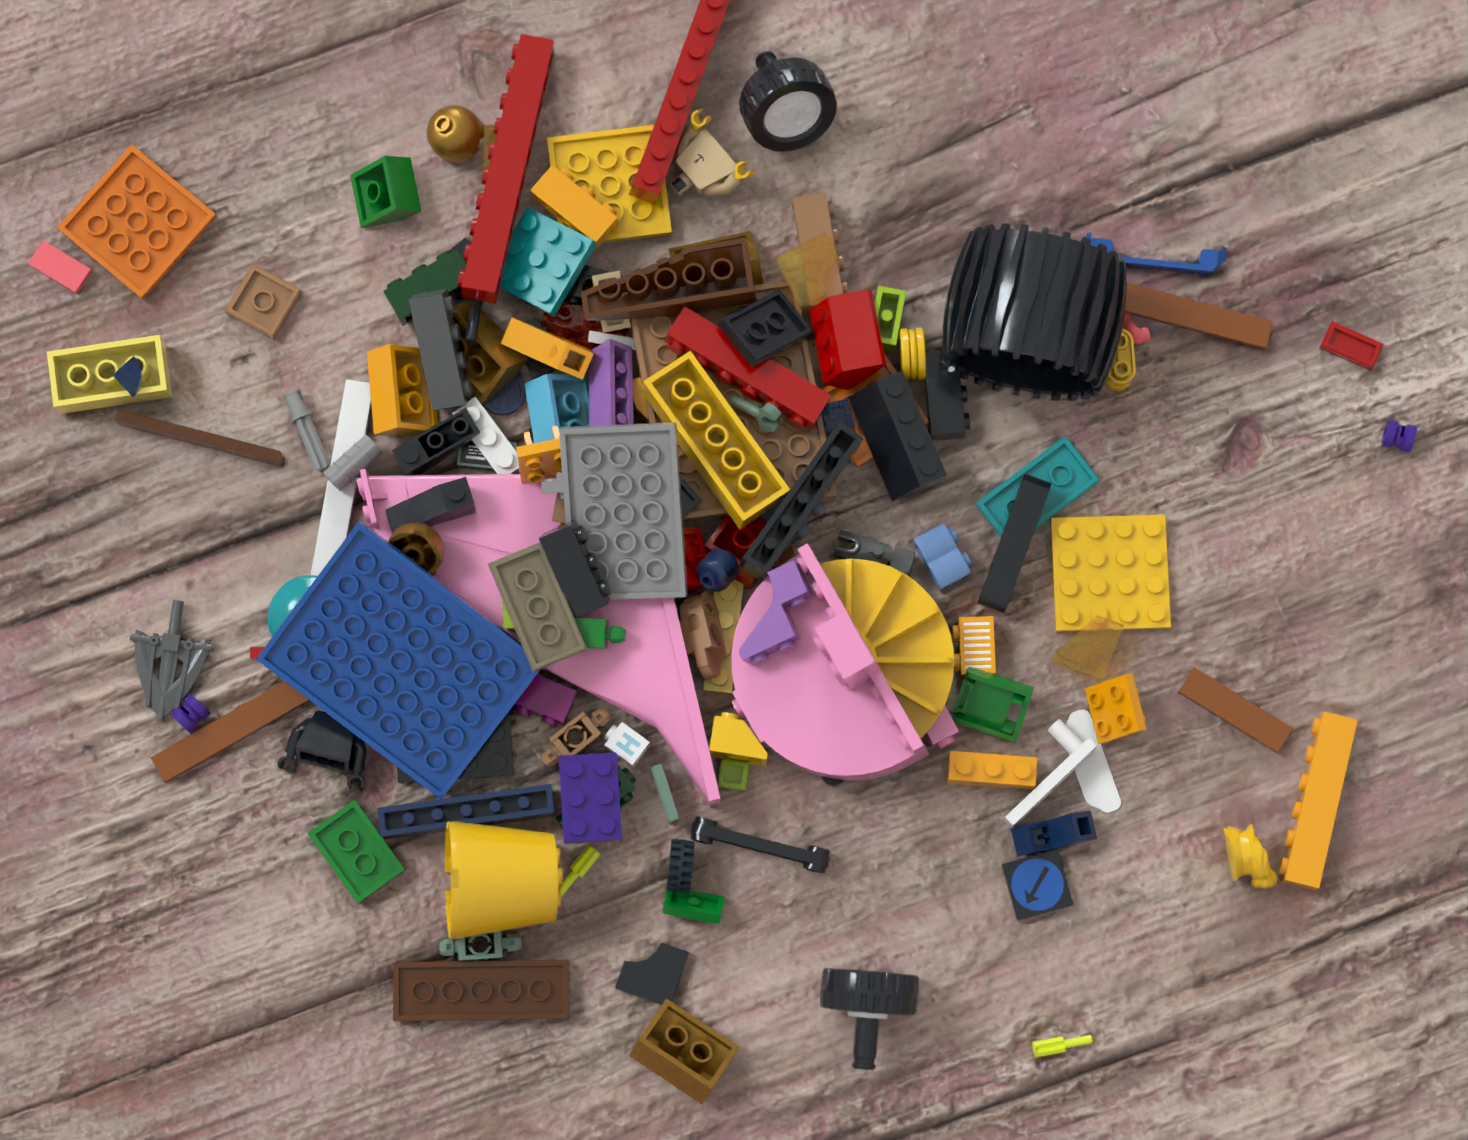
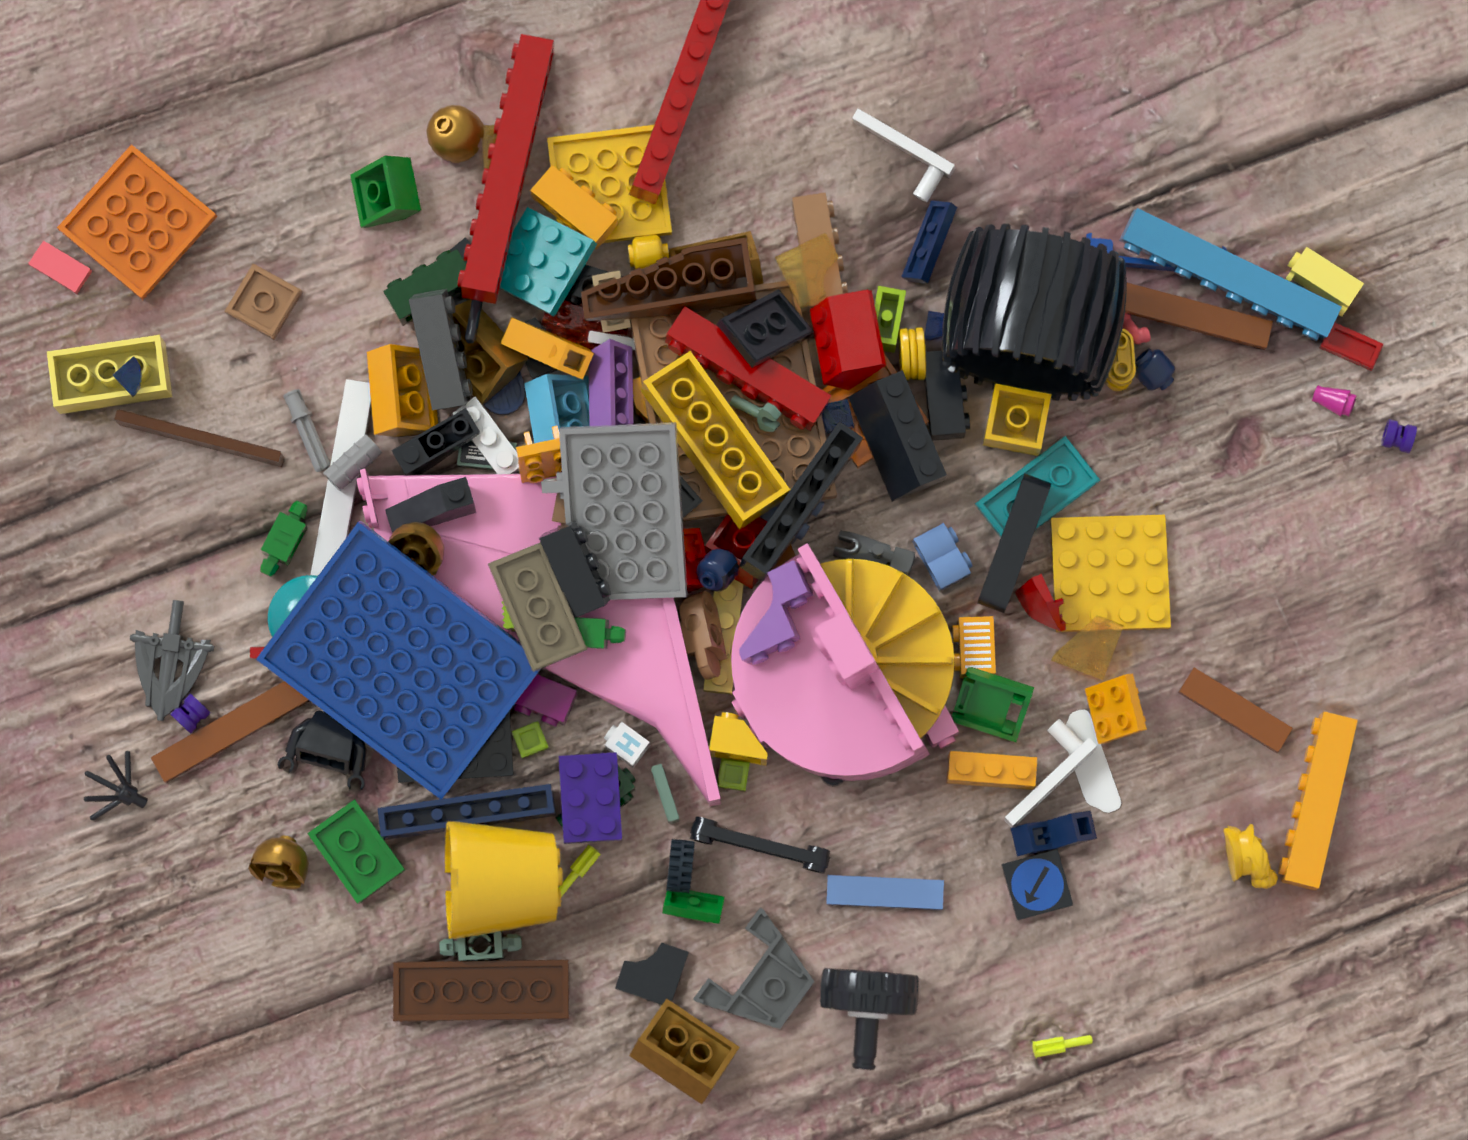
(124, 793): none -> black plant
(280, 861): none -> pearl gold cylinder
(284, 538): none -> green piece
(530, 739): none -> lime tile
(599, 718): medium nougat piece -> none
(646, 251): none -> yellow head
(705, 163): tan torso -> none
(771, 987): none -> dark grey wing
(787, 103): black wheel -> none
(885, 892): none -> medium blue tile
(929, 242): none -> dark blue plate
(934, 325): none -> clear blue tile
(937, 165): none -> white piece
(1017, 419): none -> yellow brick
(1039, 604): none -> red slope
(1154, 369): none -> dark blue head
(1230, 274): none -> dark azure brick
(1324, 278): none -> light yellow brick
(1336, 400): none -> dark pink cone

